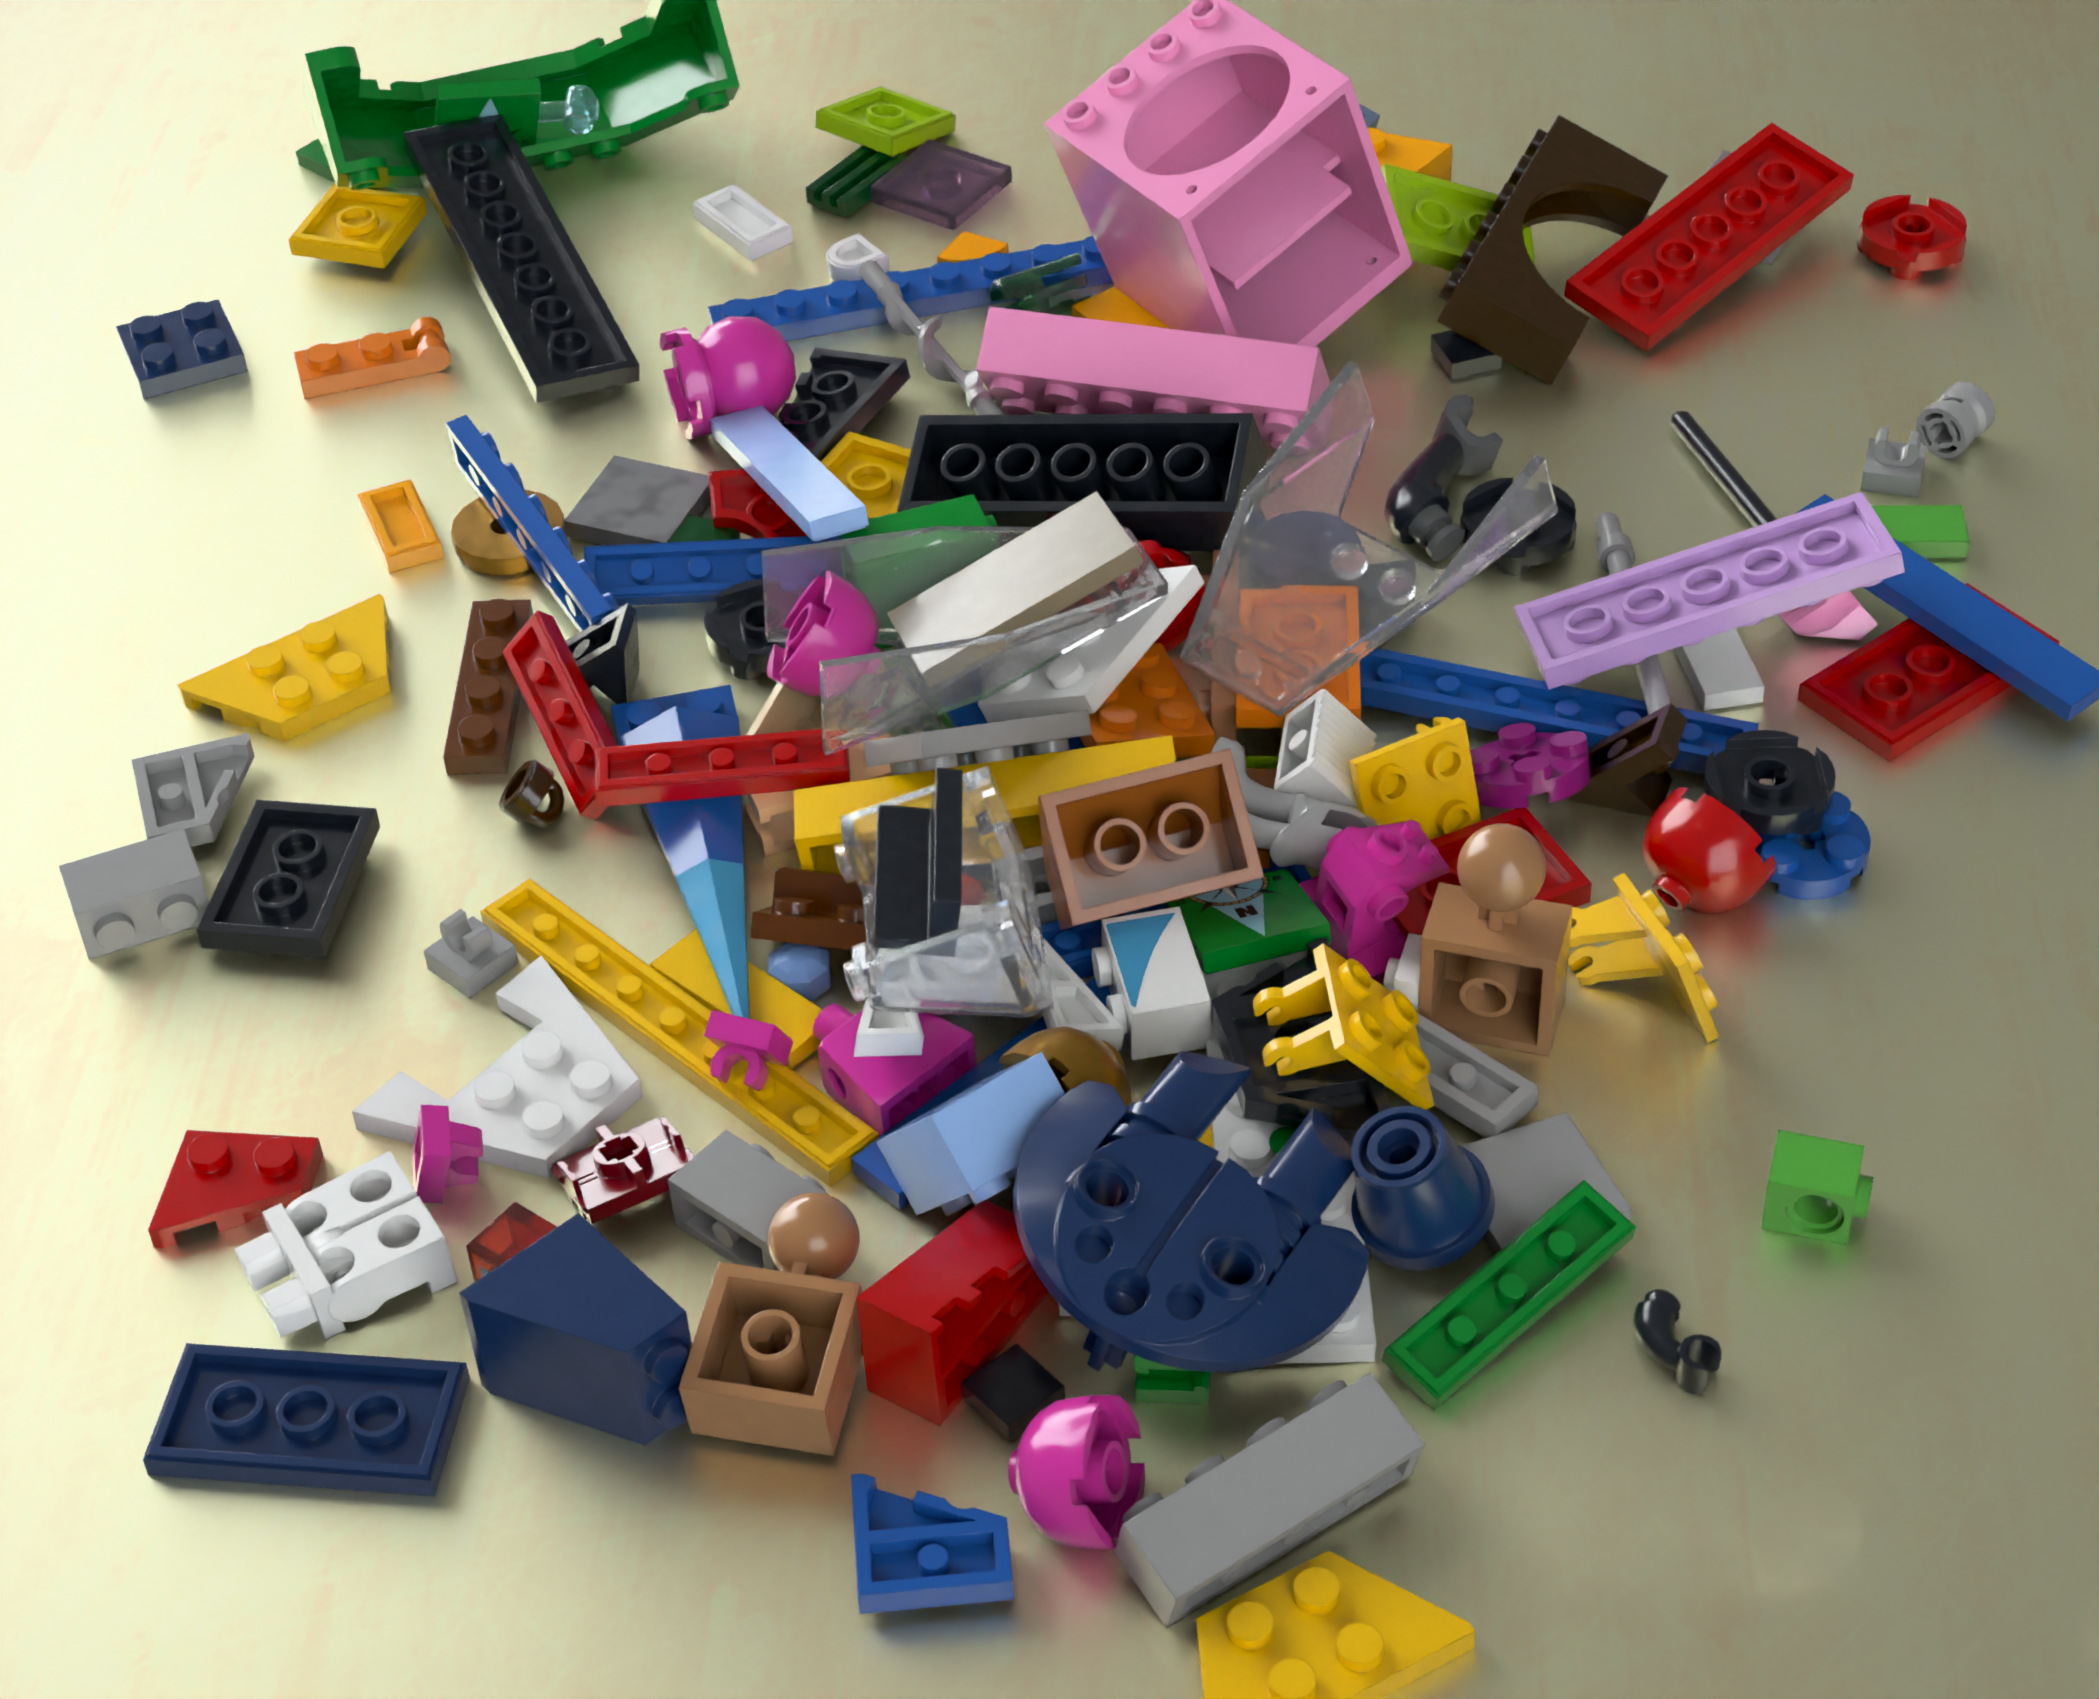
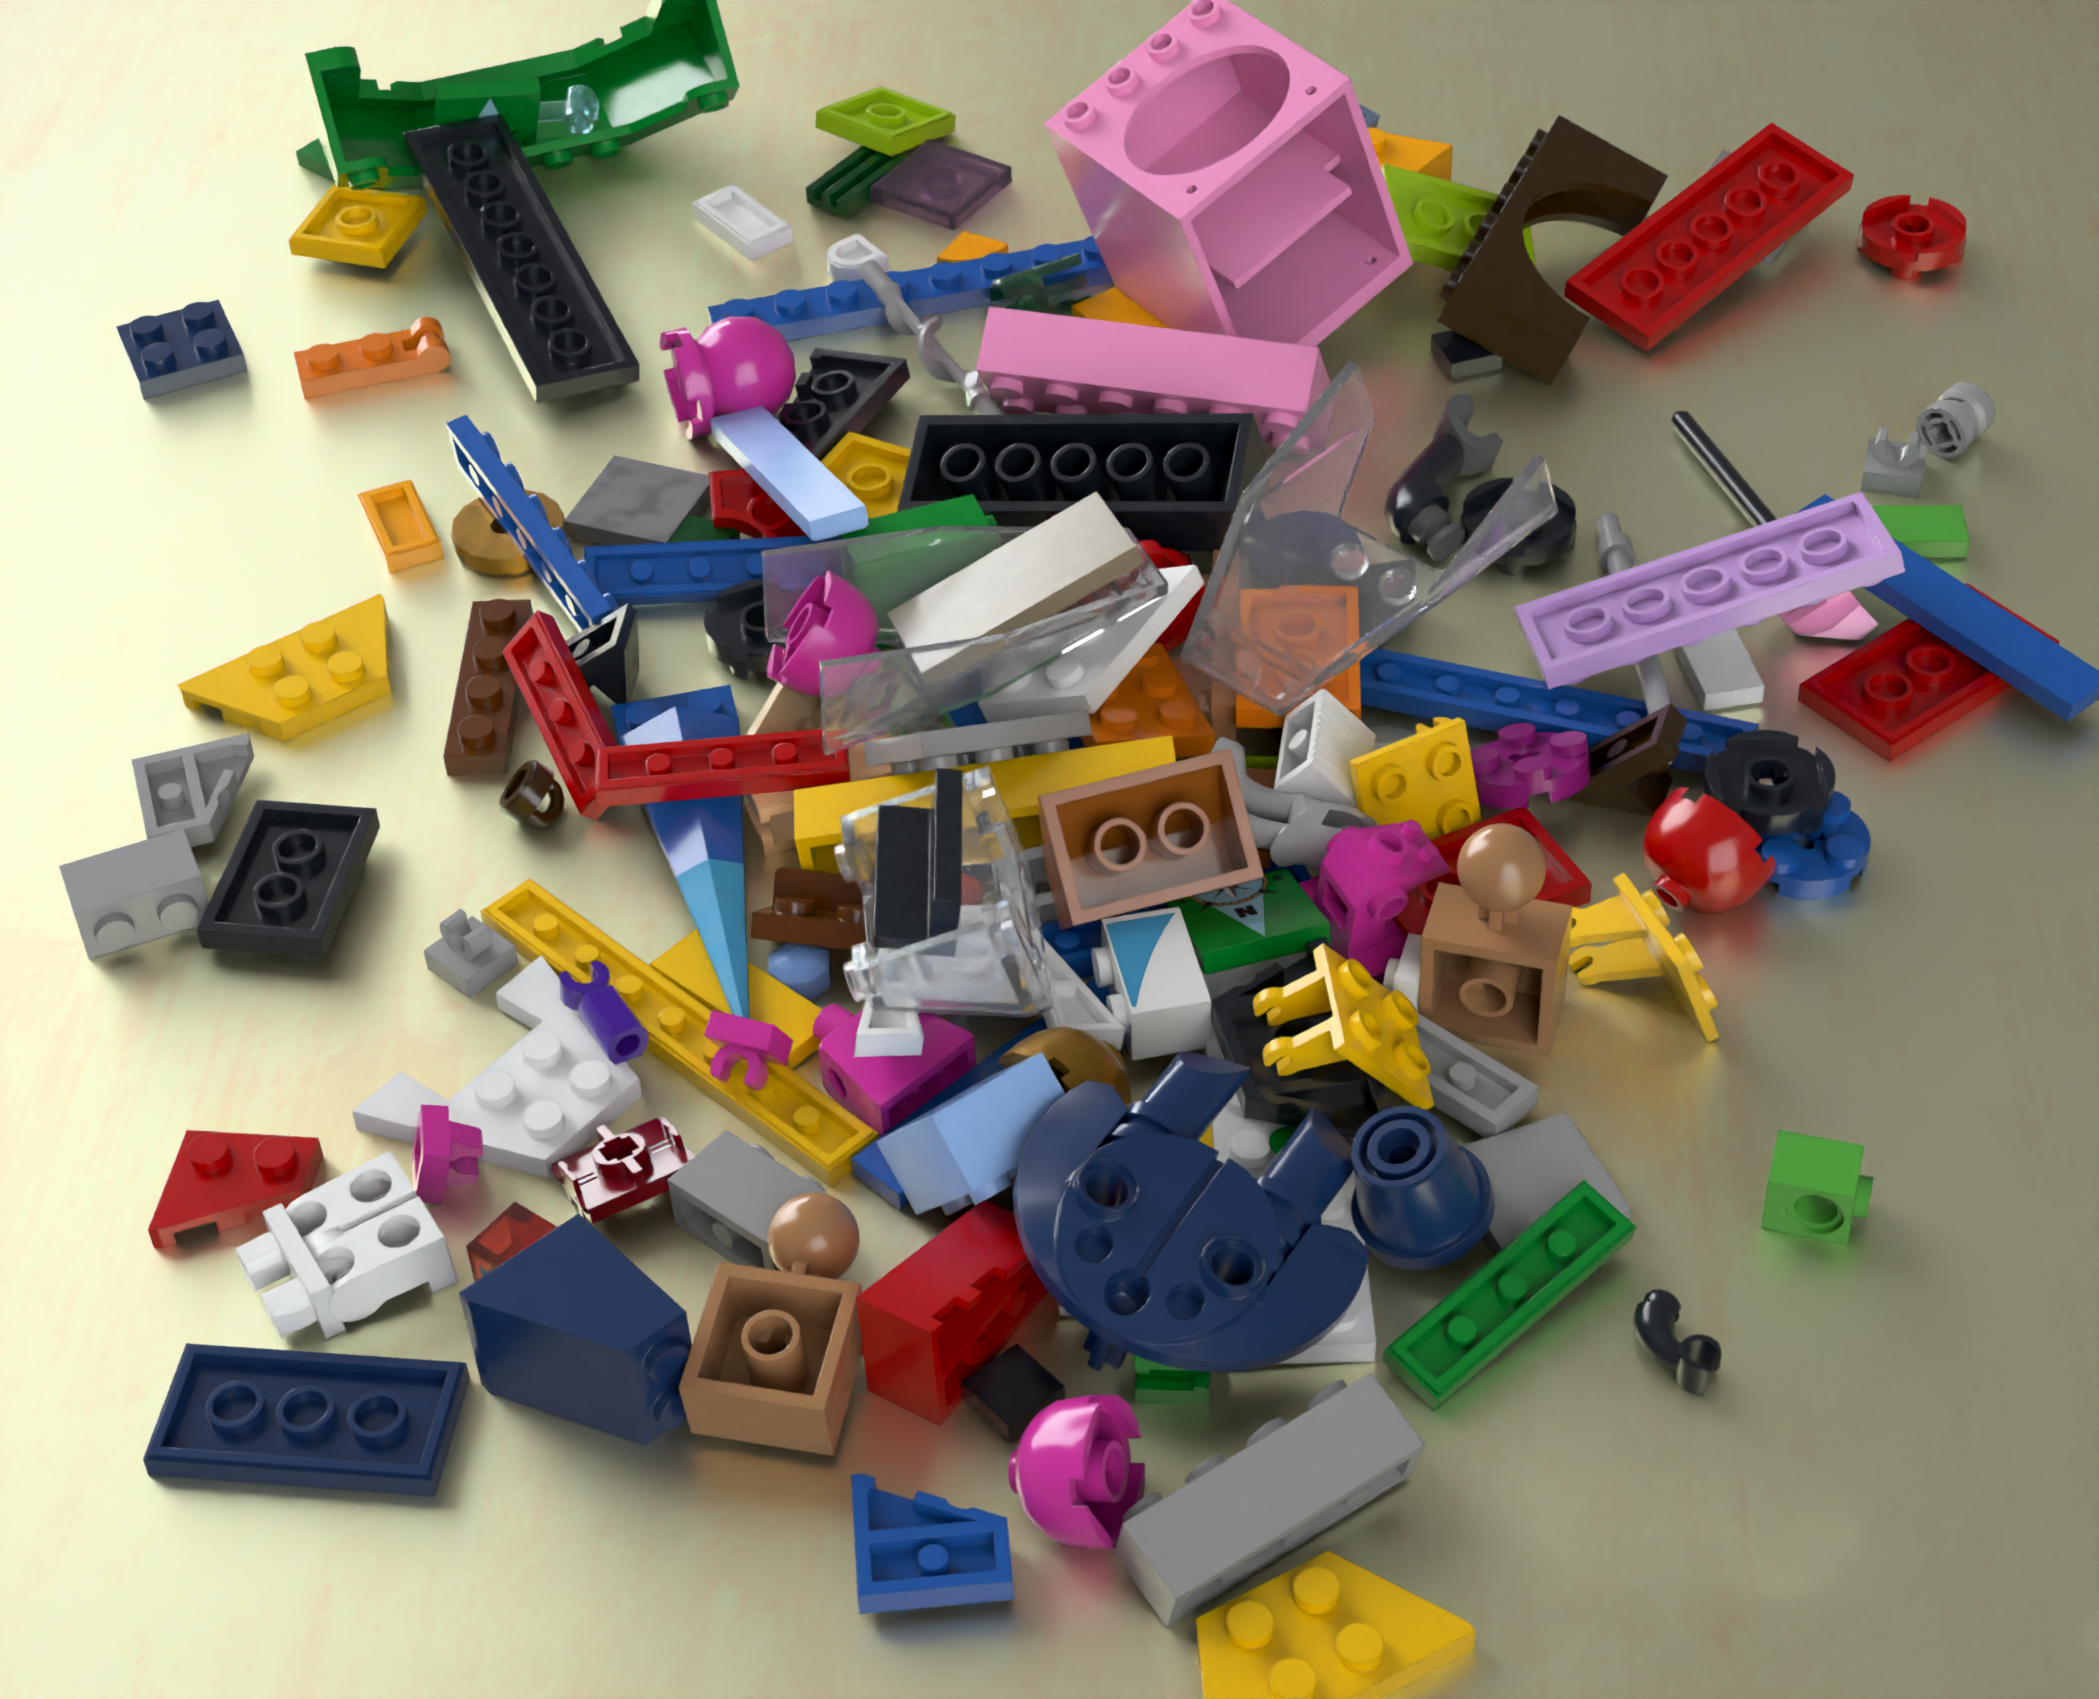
(605, 1014): none -> dark purple bar

